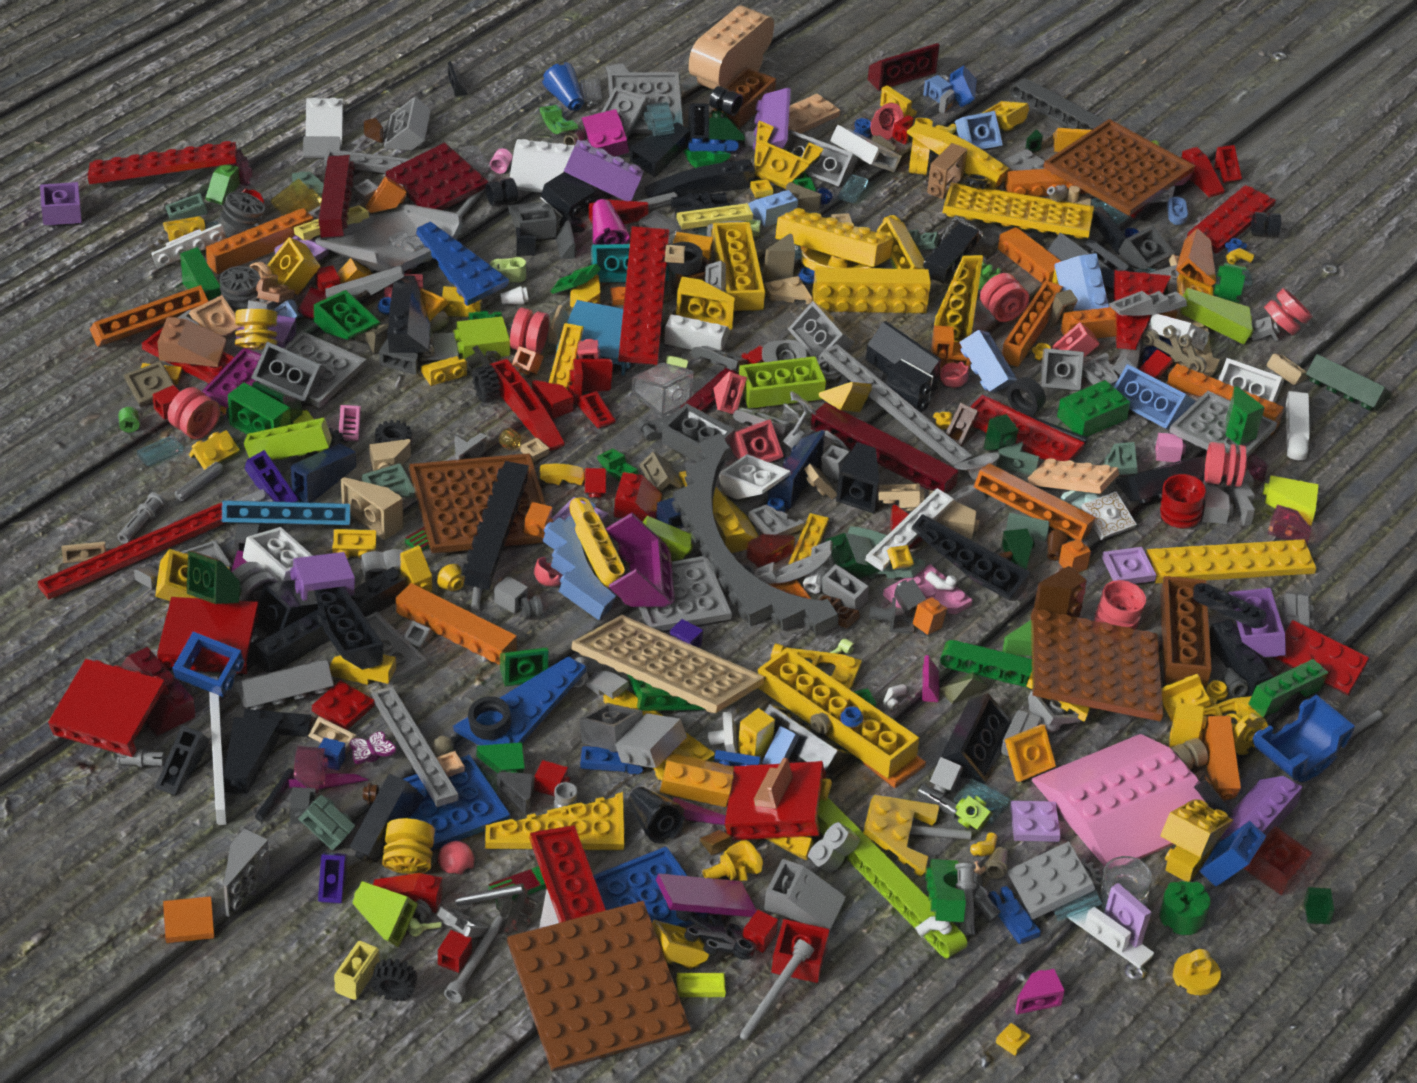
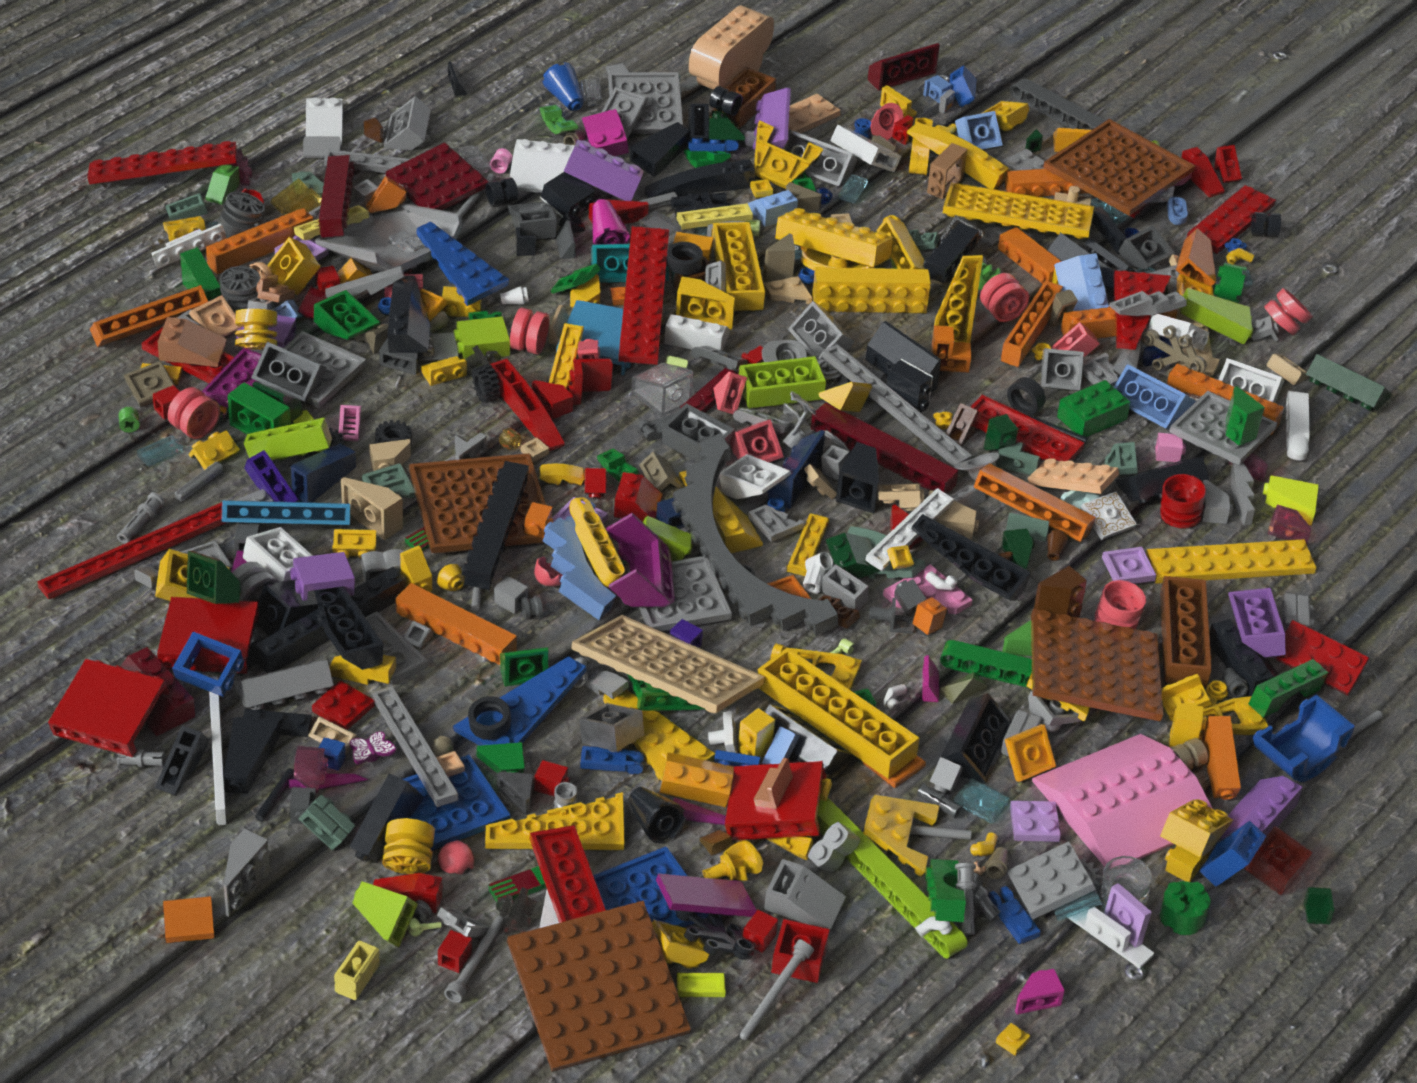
(60, 203): medium lavender brick -> none
(82, 552): tan slope -> none
(332, 877): dark purple slope -> none
(370, 793): reddish brown plate -> none
(394, 979): black tyre -> none
(490, 894): flat silver bar -> none
(511, 268): yellowish green piece -> none
(527, 361): orange brick -> none
(594, 398): red slope -> none
(651, 740): light grey brick -> none
(659, 119): clear light blue brick -> none
(674, 253): tan tile -> none
(769, 549): clear red slope -> none
(772, 575): light grey slope -> none
(820, 723): dark tan plate -> none
(851, 717): blue plate -> none
(954, 374): coral hair -> none
(976, 181): black gear -> none
(980, 816): lime brick -> none
(987, 361): light blue slope -> none
(1057, 194): light grey arm -> none
(1075, 555): orange brick -> none
(1156, 364): red tile -> none
(1197, 972): yellow tile -> none
(1208, 596): black beam -> none
(1212, 796): black slope -> none
(1225, 464): coral wheel -> none
(1245, 730): yellow tile -> none

